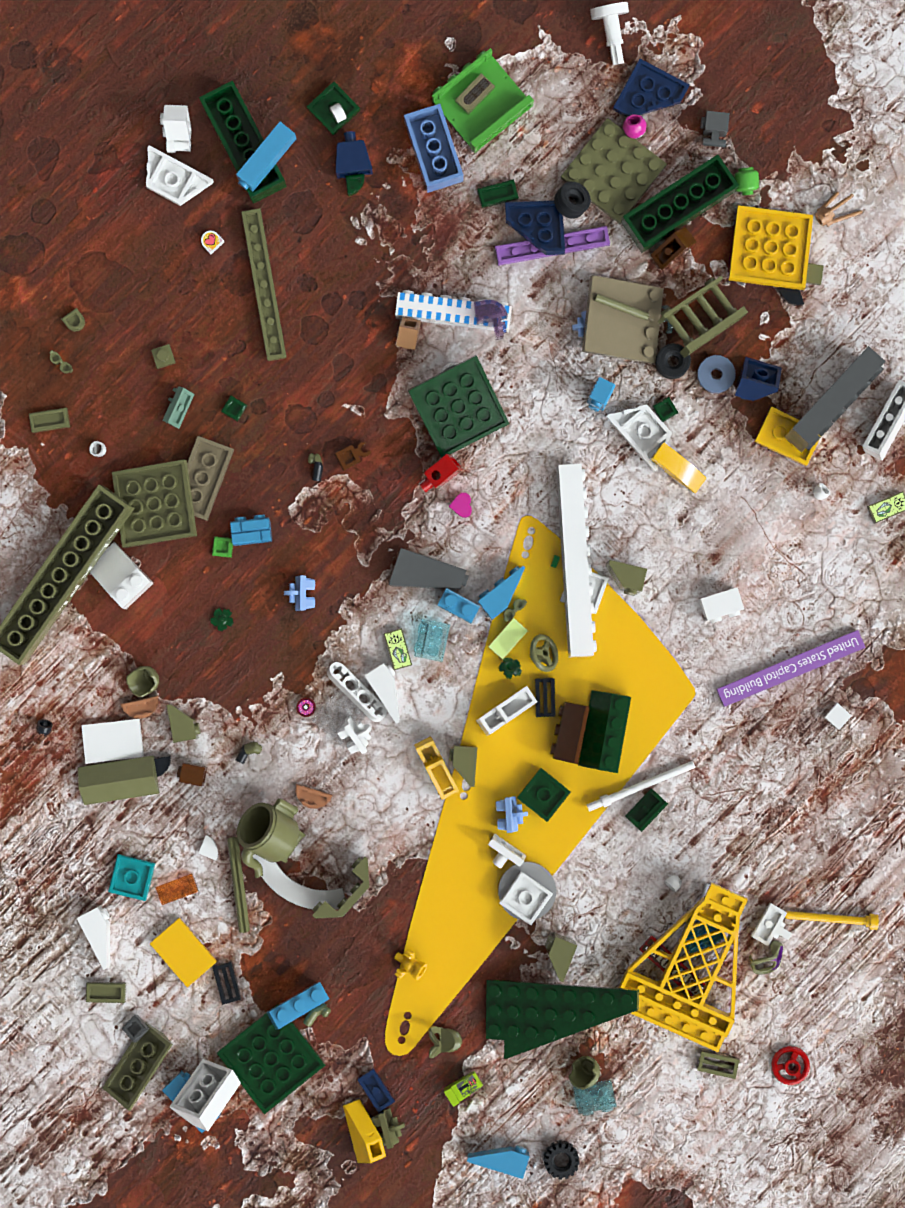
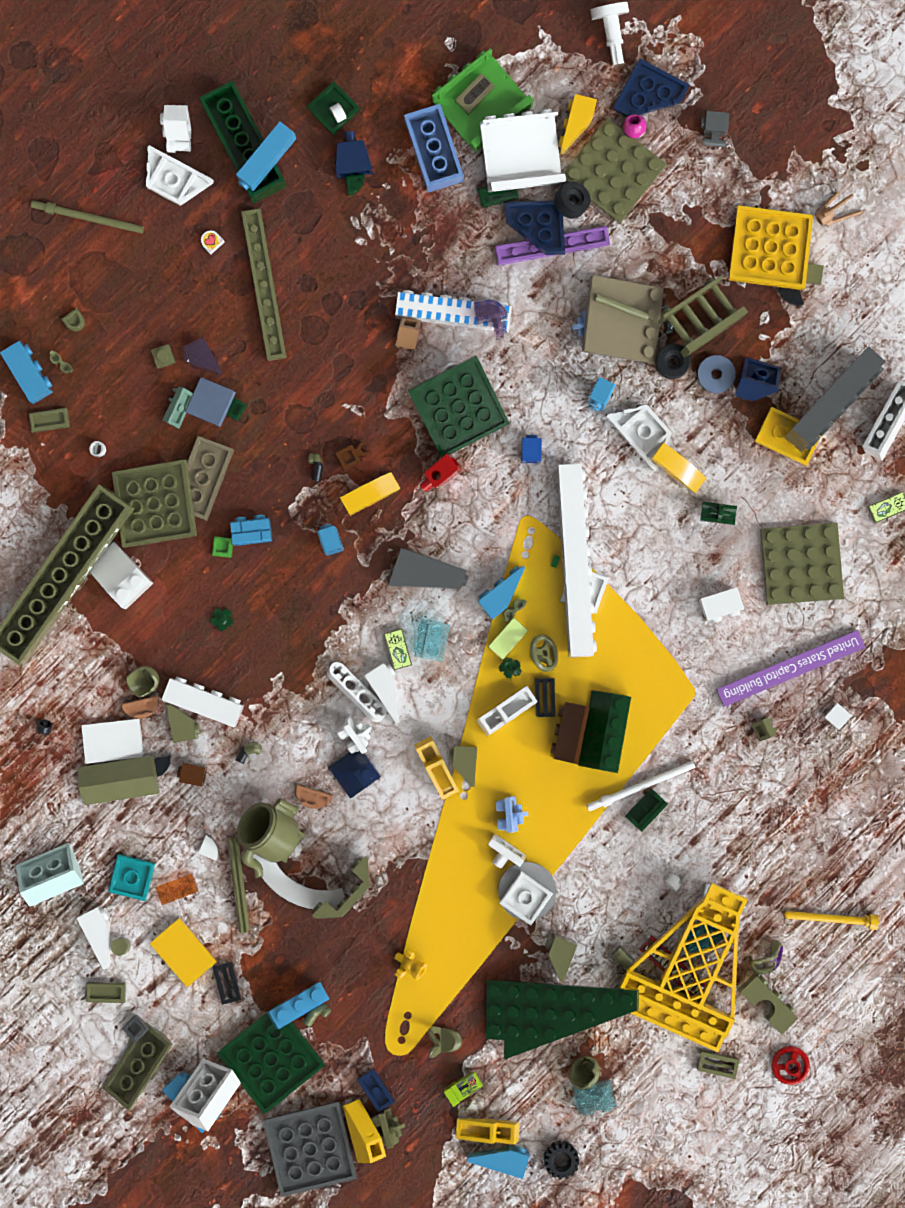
(27, 372): none -> dark azure brick
(48, 874): none -> light aqua slope
(51, 208): none -> olive bar
(120, 946): none -> olive piece
(201, 357): none -> clear purple slope
(203, 702): none -> white brick
(210, 402): none -> sand blue tile
(297, 593): light blue hips -> none
(306, 707): tile -> none
(310, 1148): none -> dark grey plate
(330, 539): none -> dark azure brick
(354, 772): none -> dark blue slope
(370, 493): none -> yellow slope
(458, 605): dark azure brick -> none
(461, 505): dark pink tile -> none
(487, 1130): none -> yellow slope
(521, 151): none -> white panel
(531, 449): none -> blue brick
(543, 794): dark green plate -> none
(580, 118): none -> yellow slope
(622, 957): none -> olive piece
(627, 576): olive slope -> none
(665, 409): dark green tile -> none
(673, 248): reddish brown slope -> none
(679, 203): dark green brick -> none
(718, 513): none -> dark green hips
(747, 179): bright green head -> none
(764, 729): none -> olive tile
(771, 925): white hinge -> none
(781, 1015): none -> olive arch
(802, 563): none -> olive plate
(821, 491): white hinge -> none

